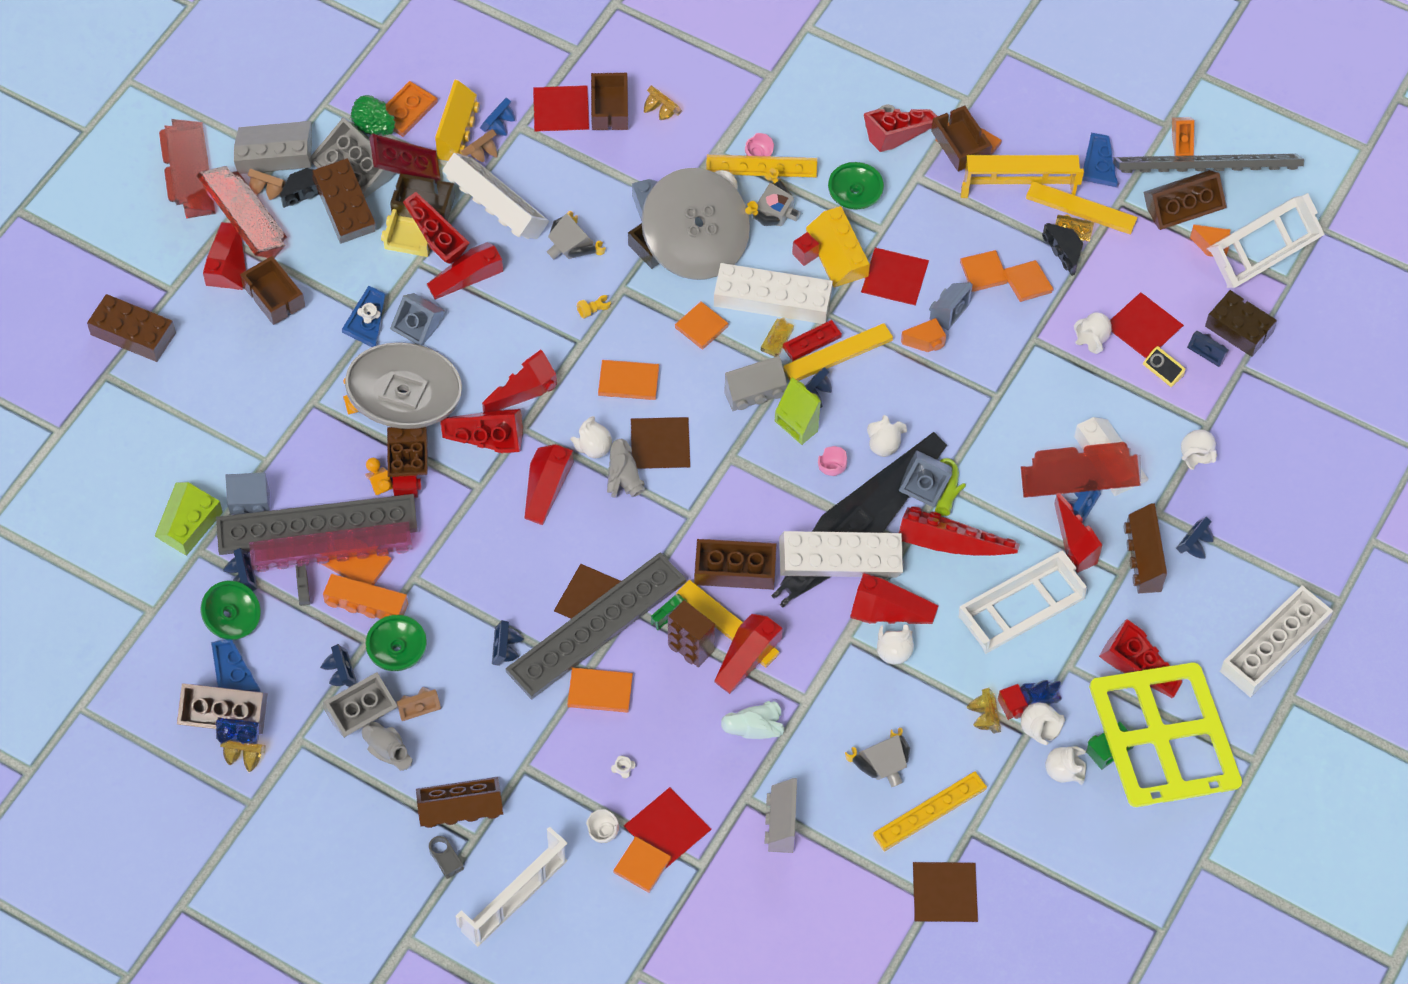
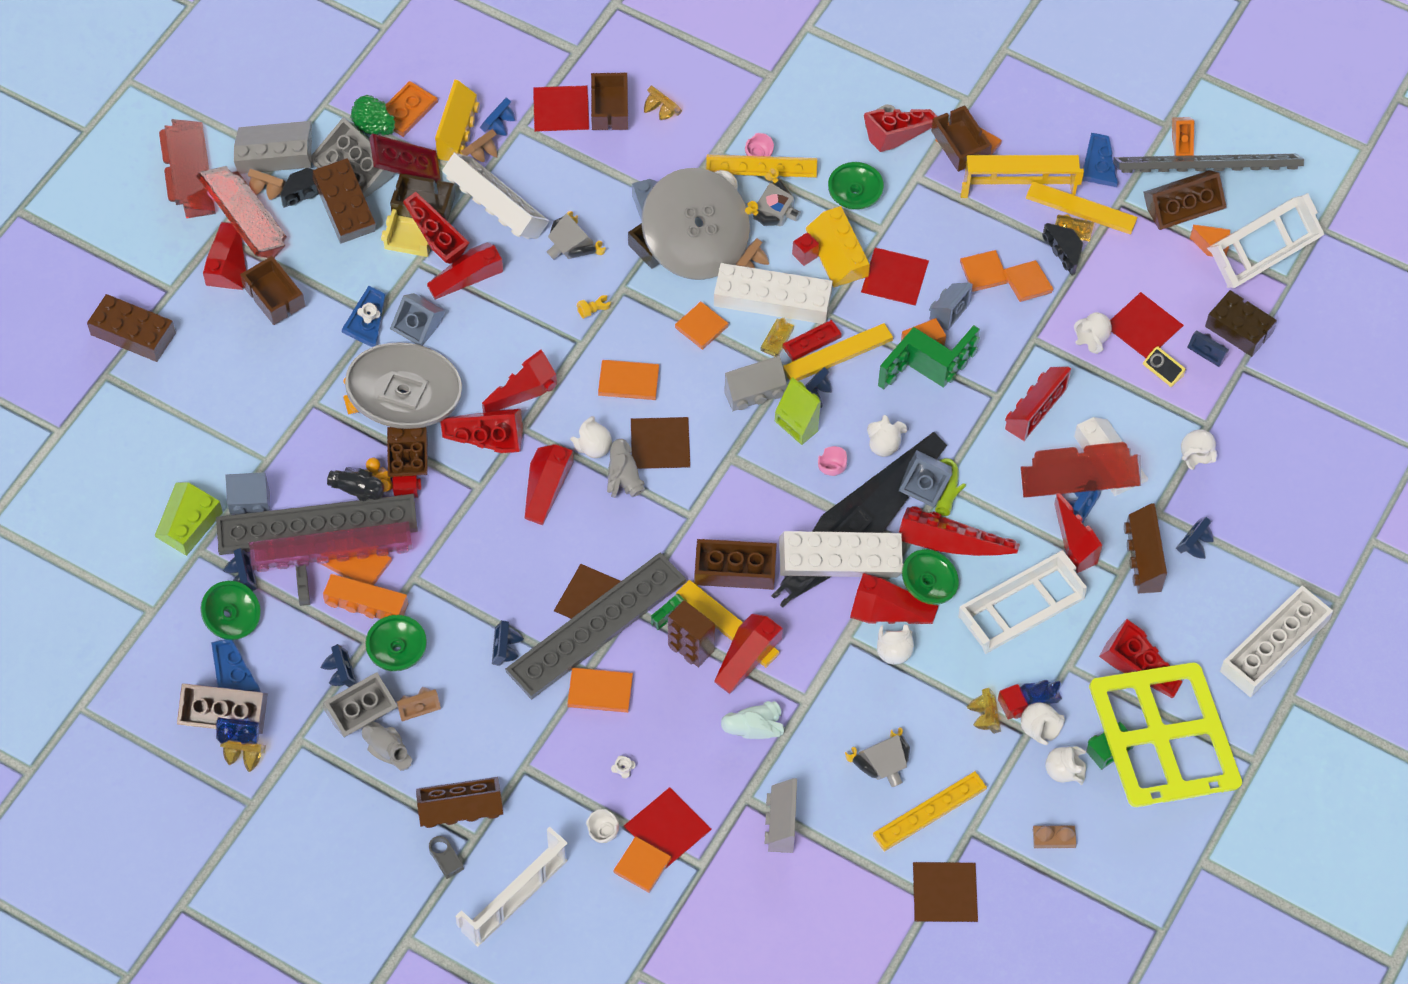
(356, 483): none -> black animal
(754, 253): none -> medium nougat tile
(928, 357): none -> green bracket
(935, 571): none -> green dish
(1038, 402): none -> red slope
(1054, 837): none -> medium nougat tile

